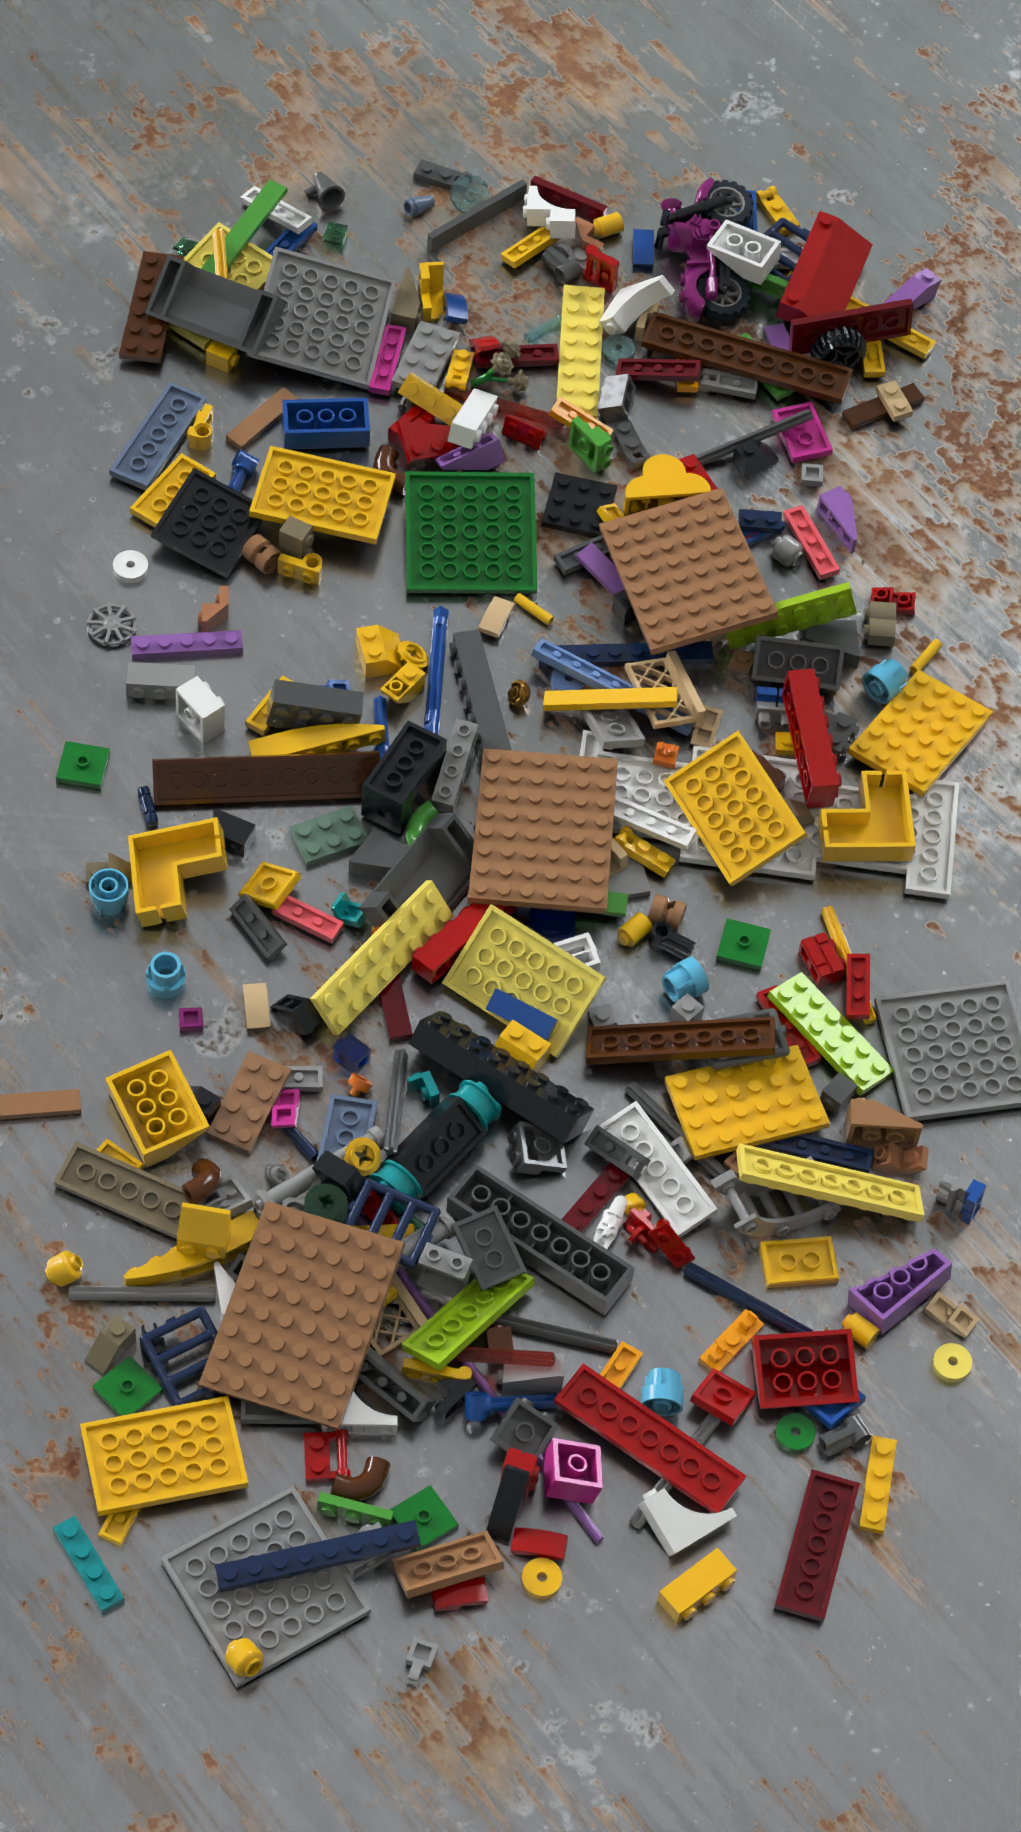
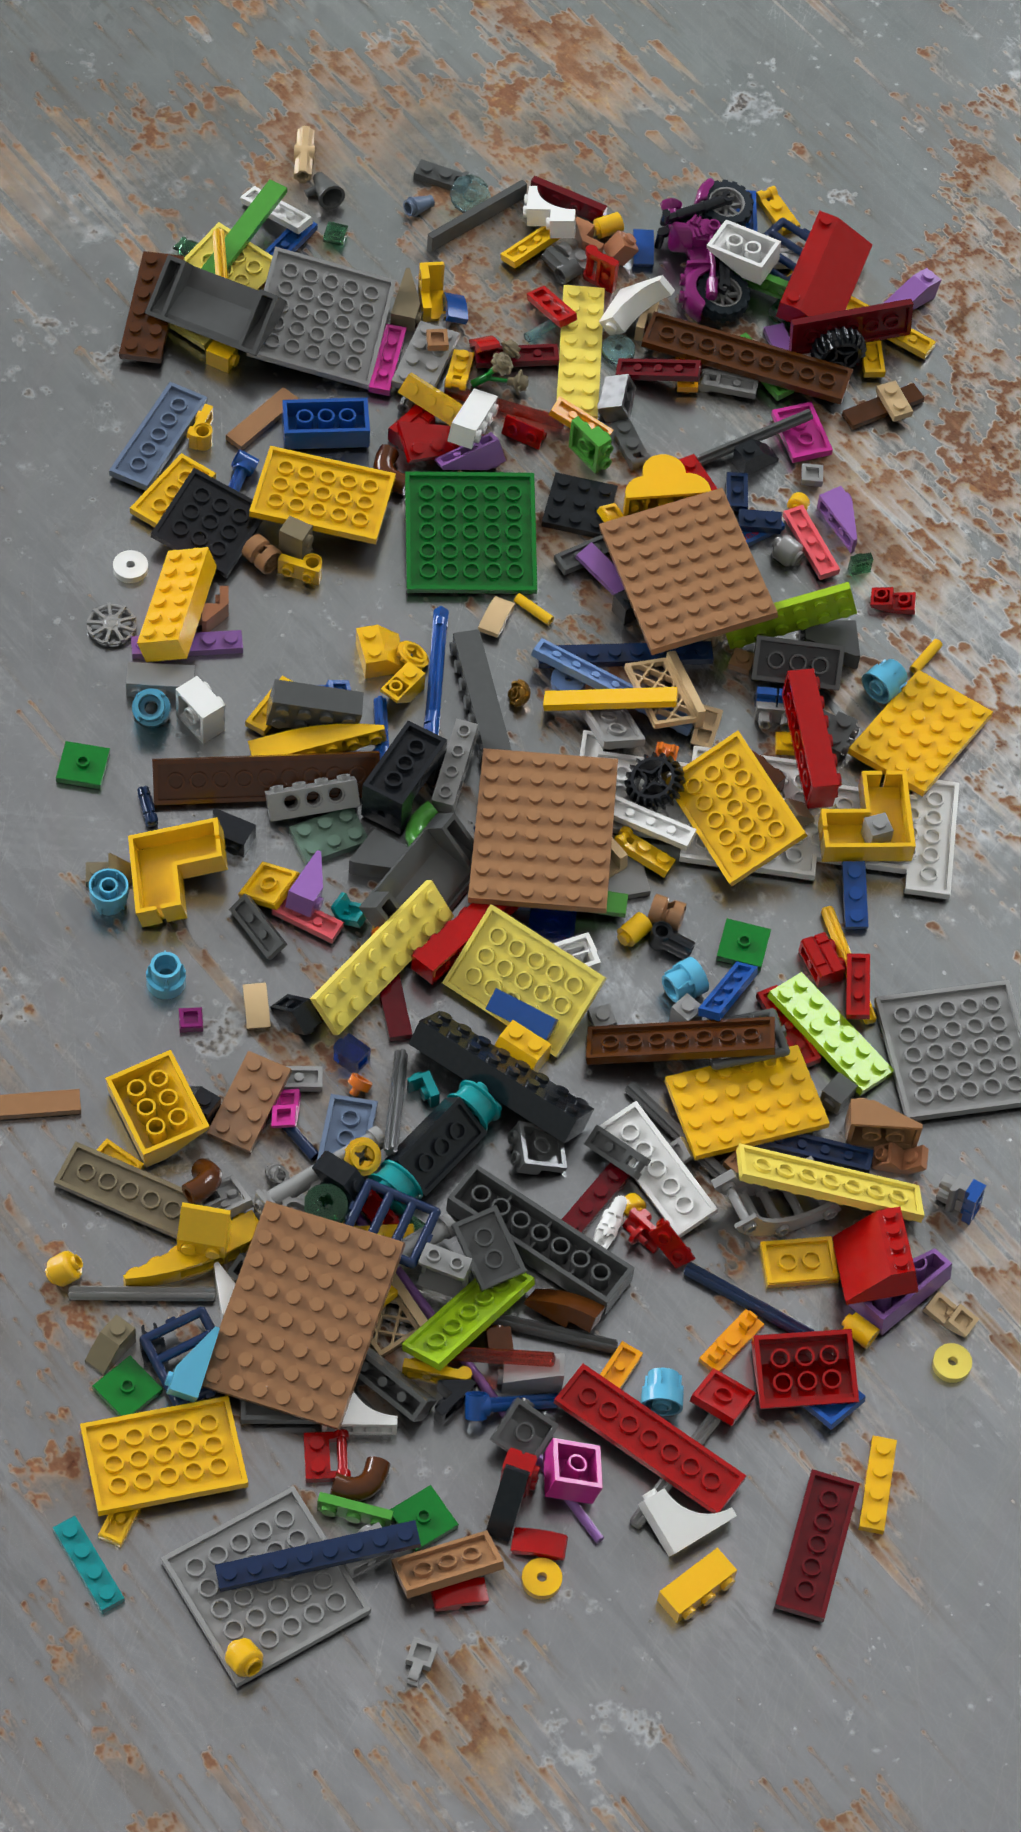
(139, 708): none -> medium azure piece
(177, 604): none -> yellow brick
(189, 1374): none -> medium azure slope
(304, 154): none -> tan piece
(307, 889): none -> medium lavender slope
(347, 798): none -> light grey brick
(437, 339): none -> medium nougat plate
(552, 306): none -> red plate
(566, 1308): none -> reddish brown slope
(621, 247): none -> nougat brick
(655, 770): none -> black gear
(727, 991): none -> blue plate
(737, 490): none -> dark blue plate
(798, 499): none -> yellow piece
(798, 1423): green piece -> none
(850, 1433): dark grey piece -> none
(854, 895): none -> blue plate
(860, 563): none -> clear green plate
(875, 1258): none -> red slope
(877, 829): none -> light grey brick
(881, 623): dark tan brick -> none

